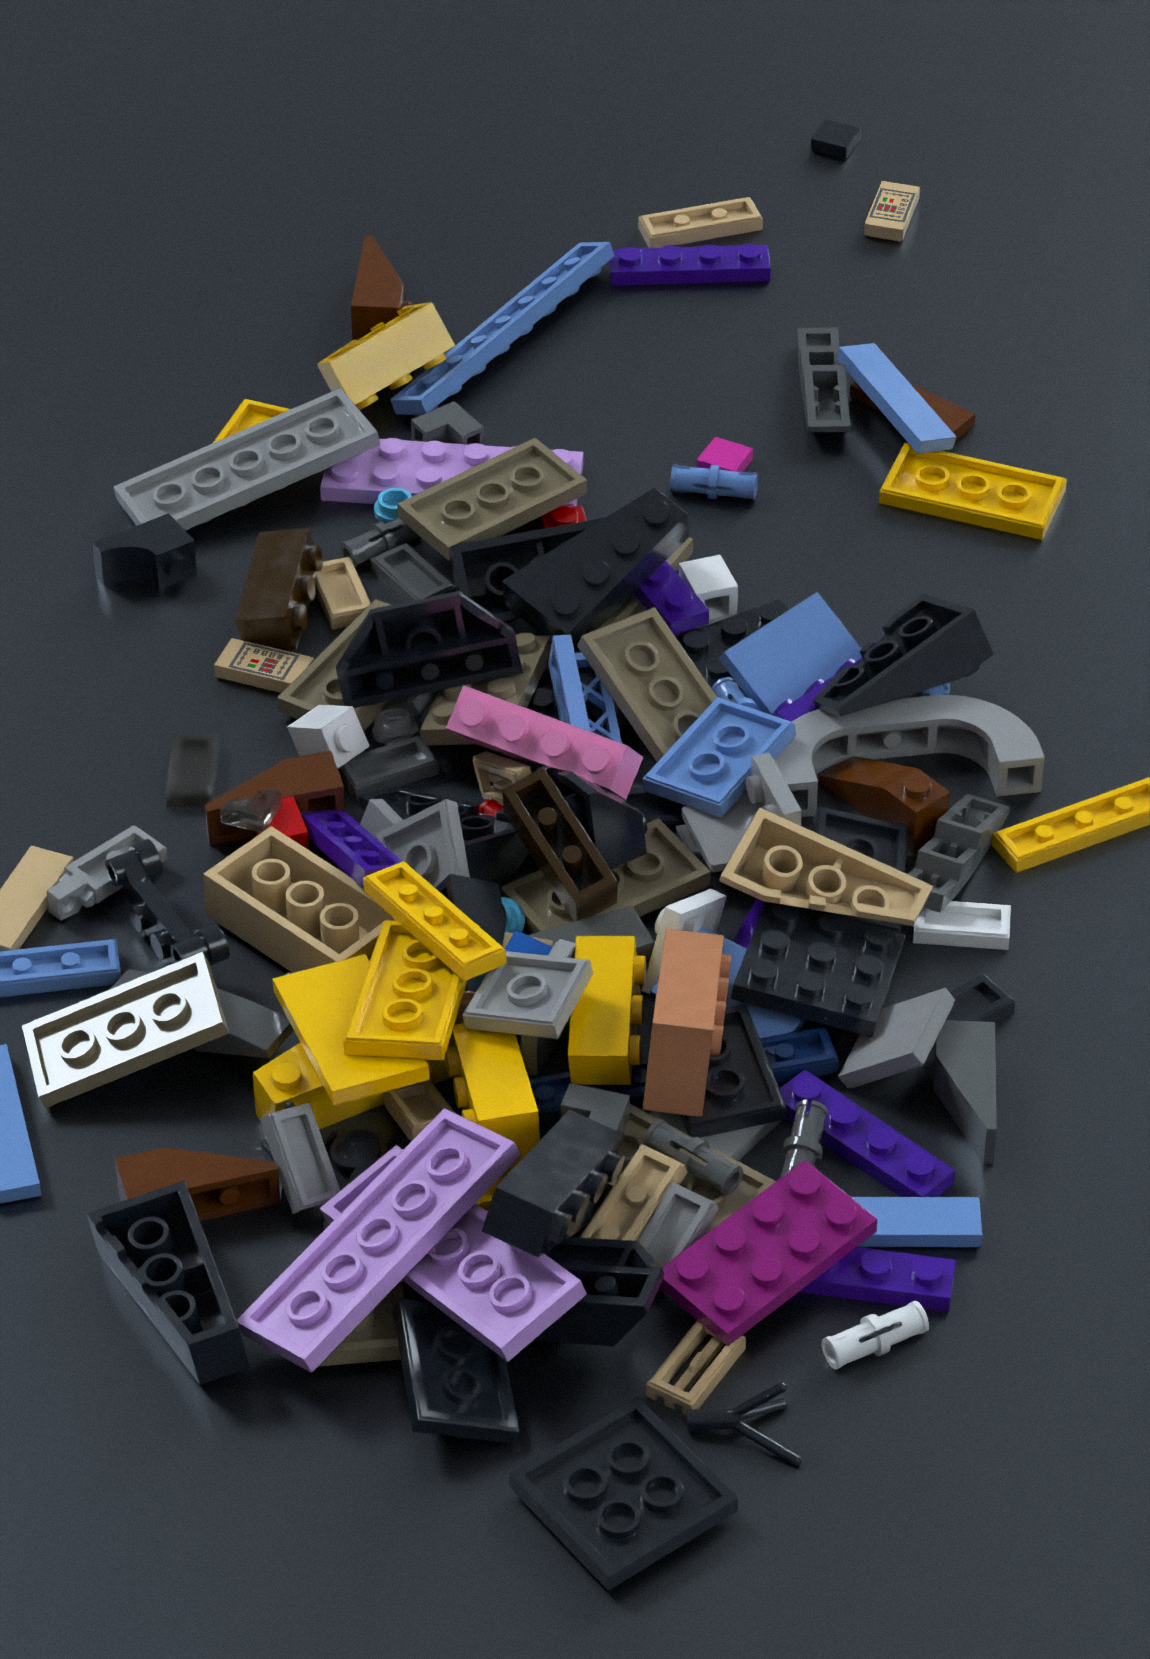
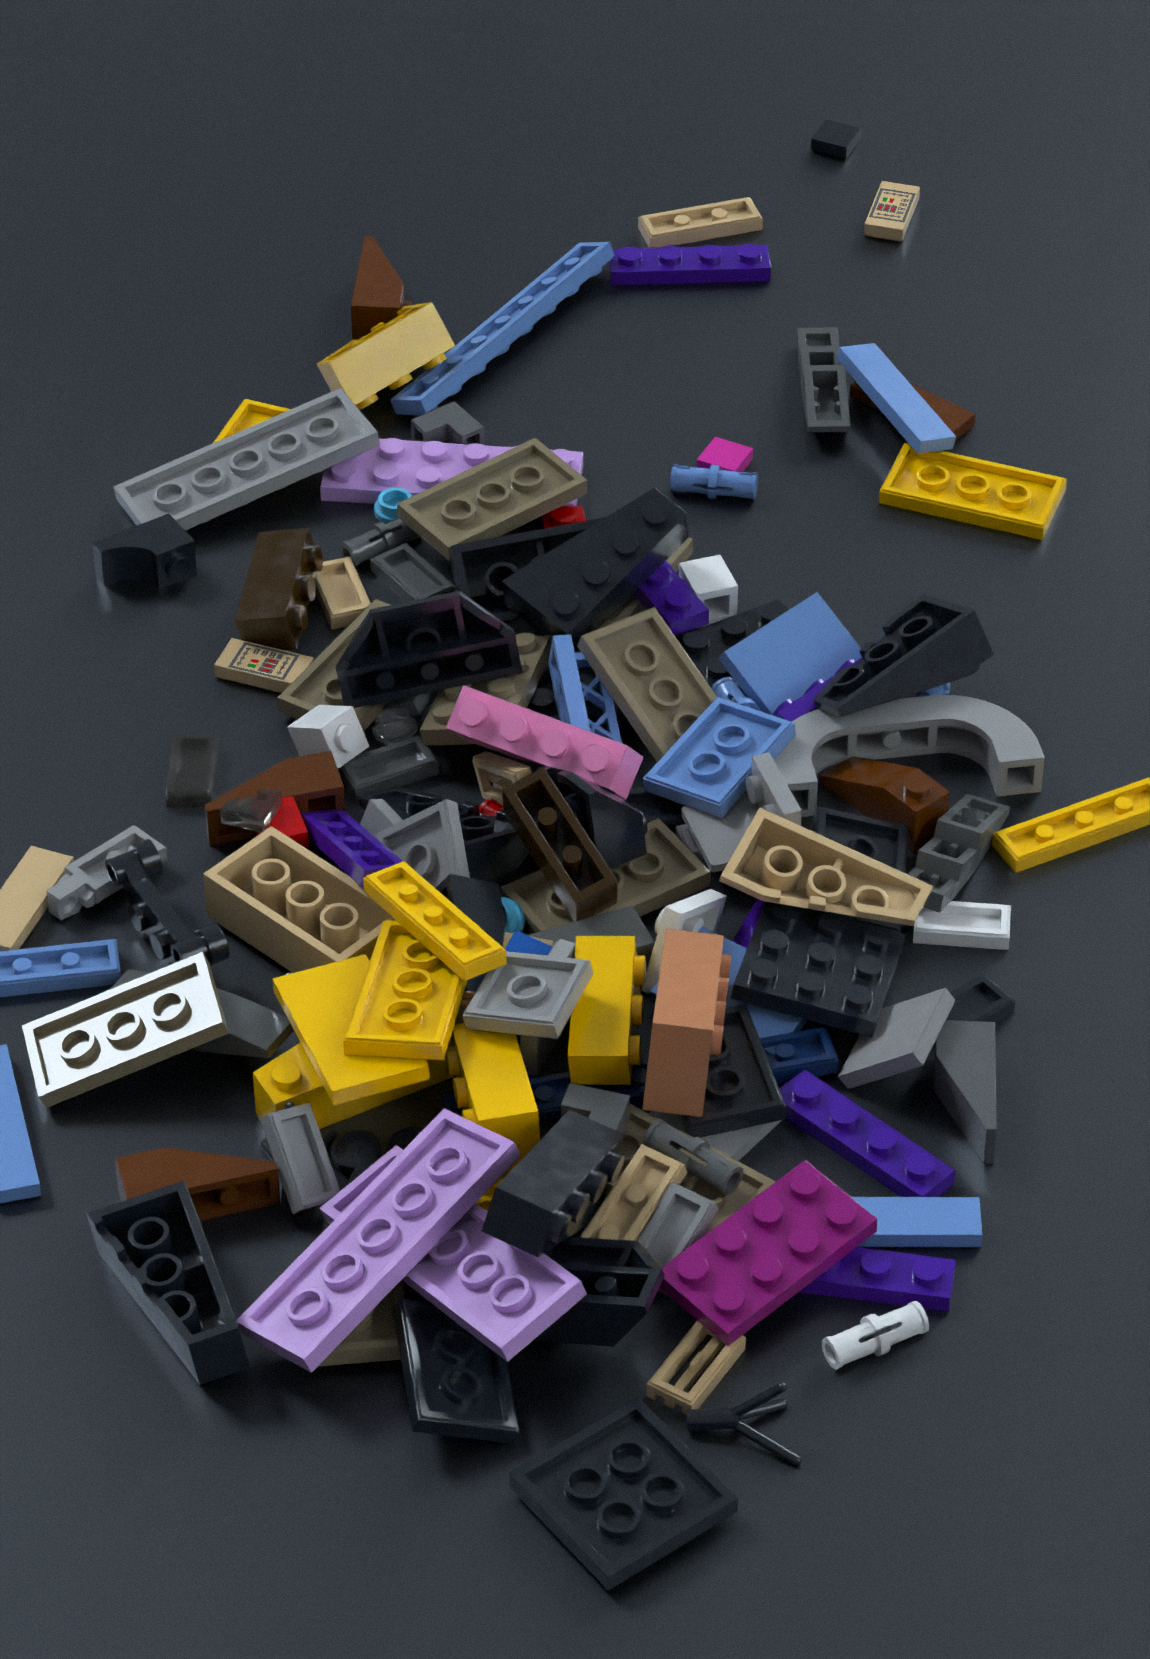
(415, 1106): tan tile -> none
(805, 1136): dark grey pin -> none

